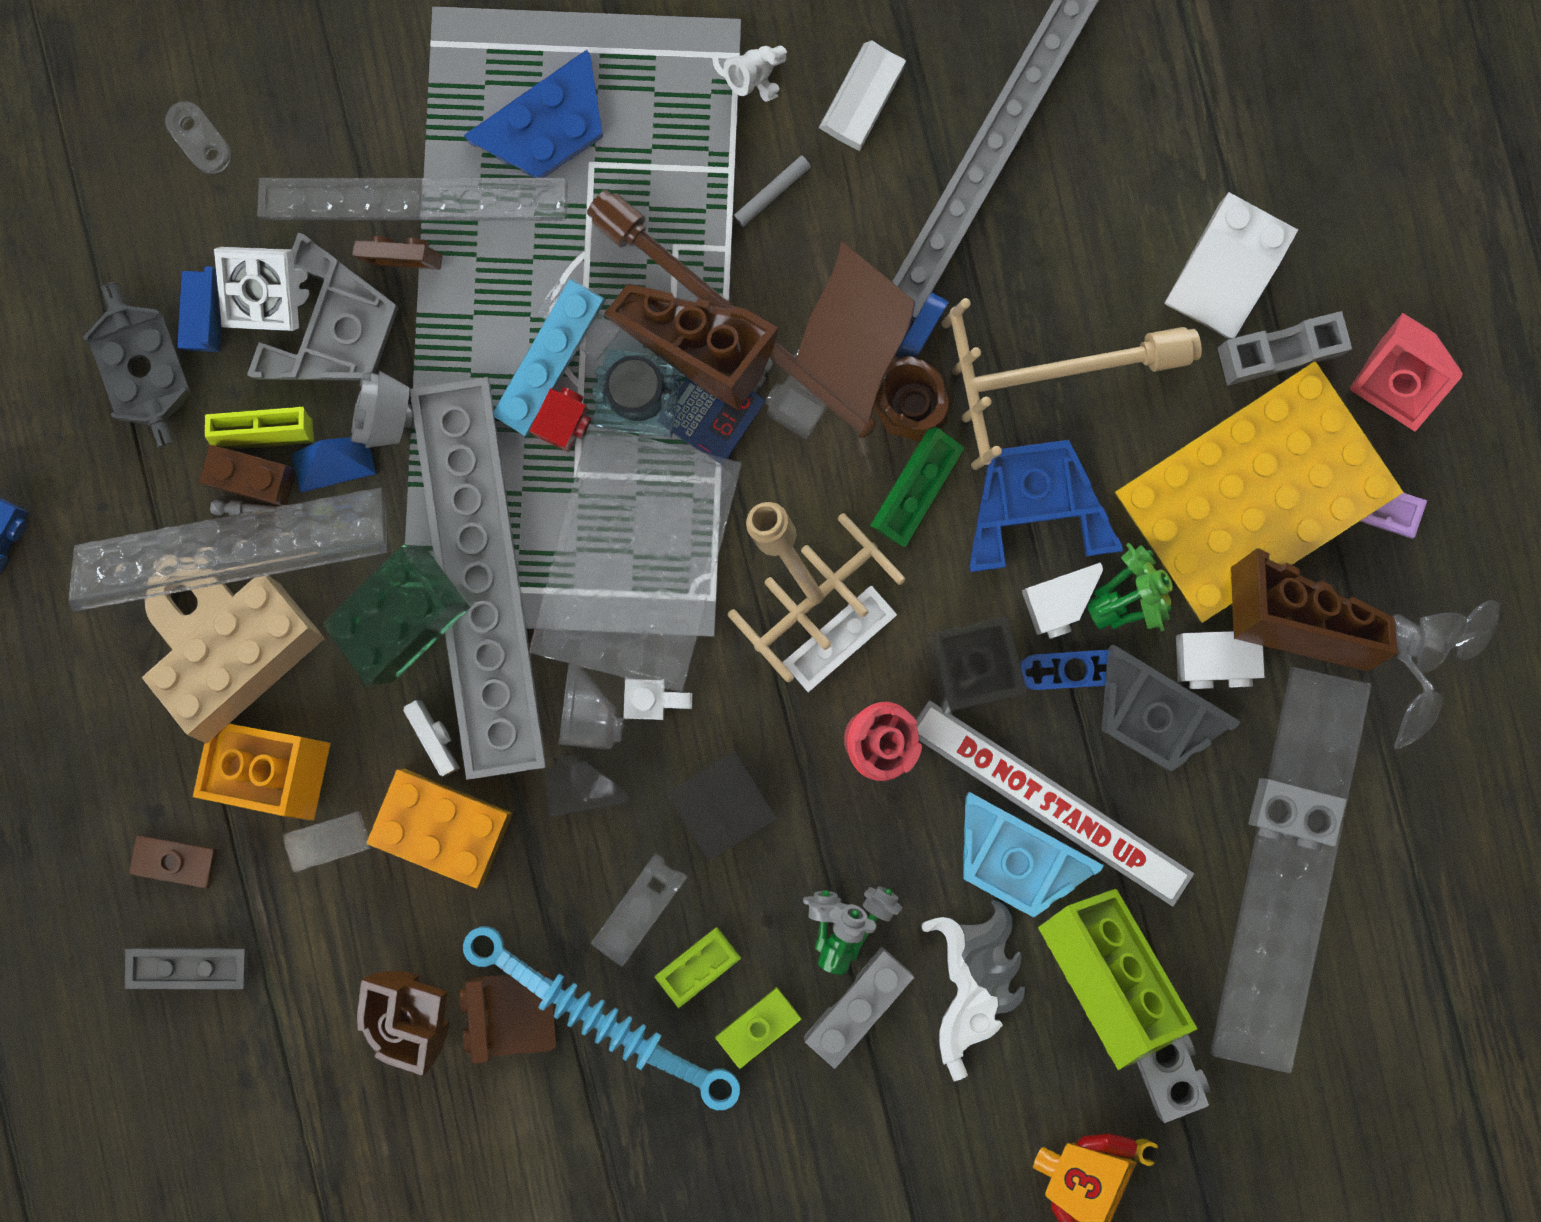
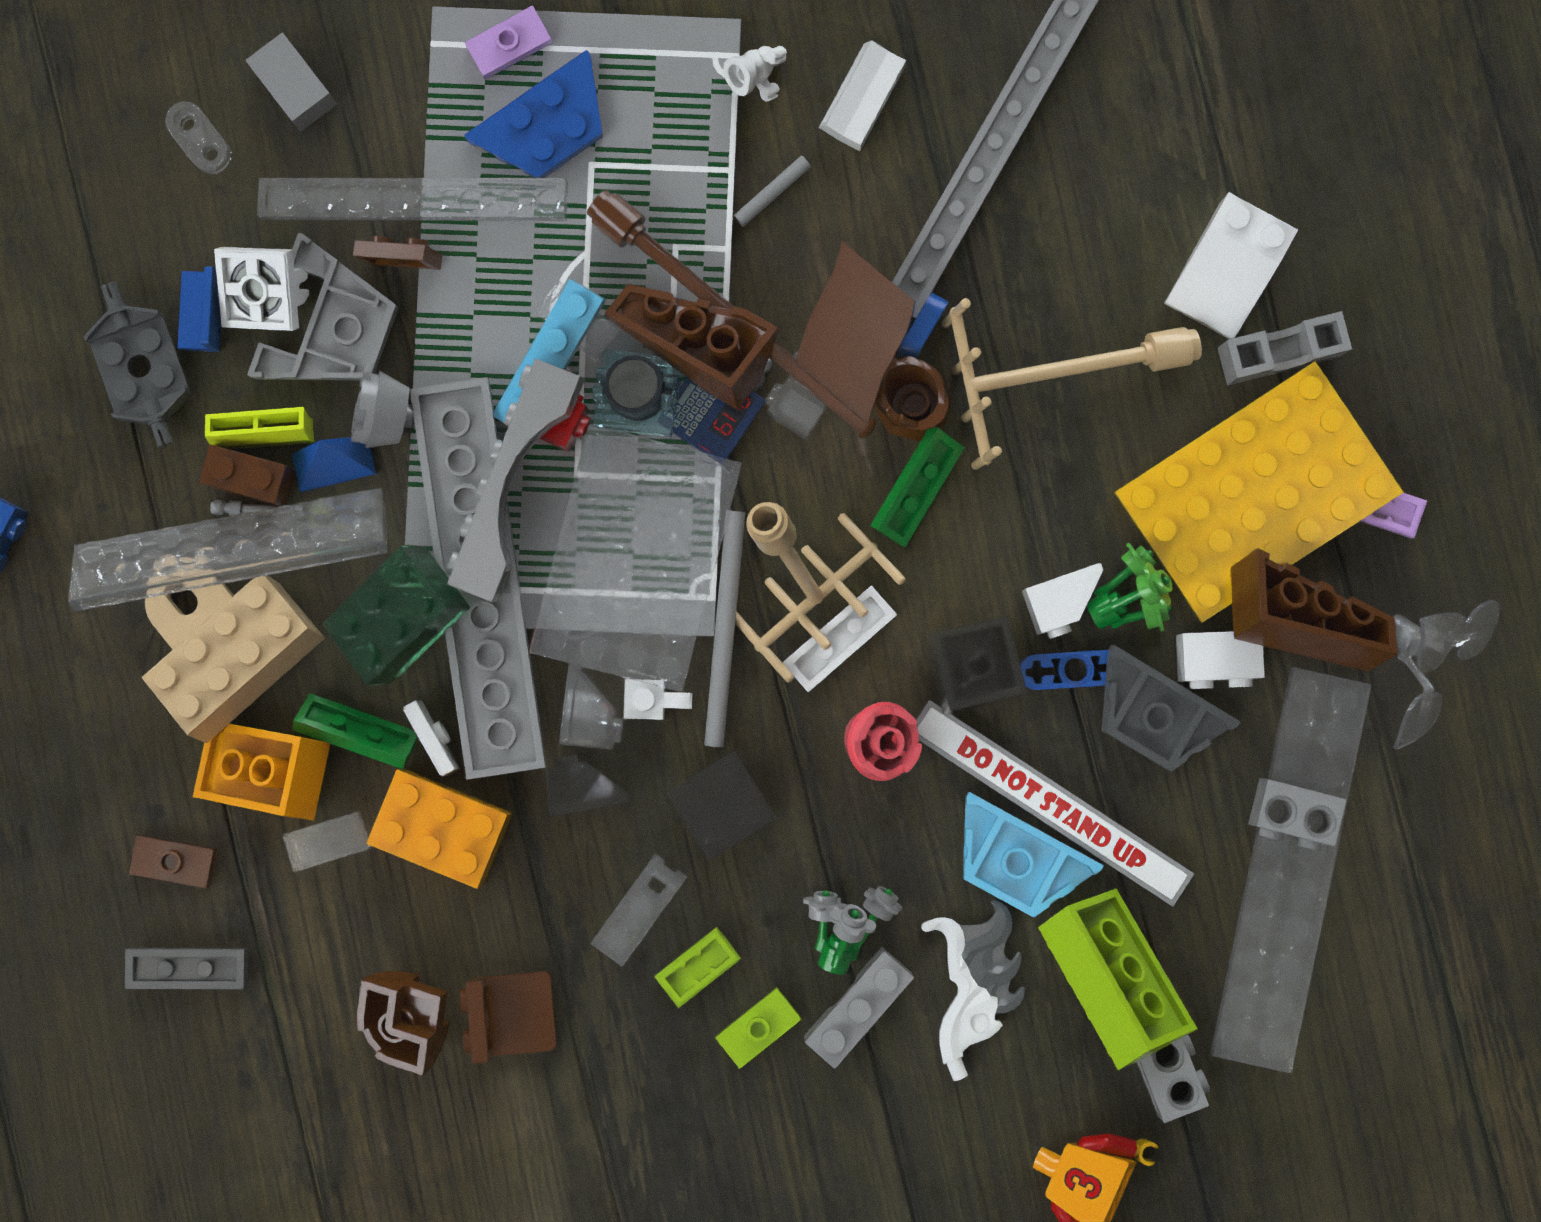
(291, 82): none -> light grey panel
(355, 731): none -> green plate
(484, 557): none -> light grey arch
(508, 42): none -> lavender plate
(647, 1050): medium azure piece -> none
(724, 629): none -> light grey piece
(1033, 487): blue wing -> none
(1407, 373): coral slope -> none

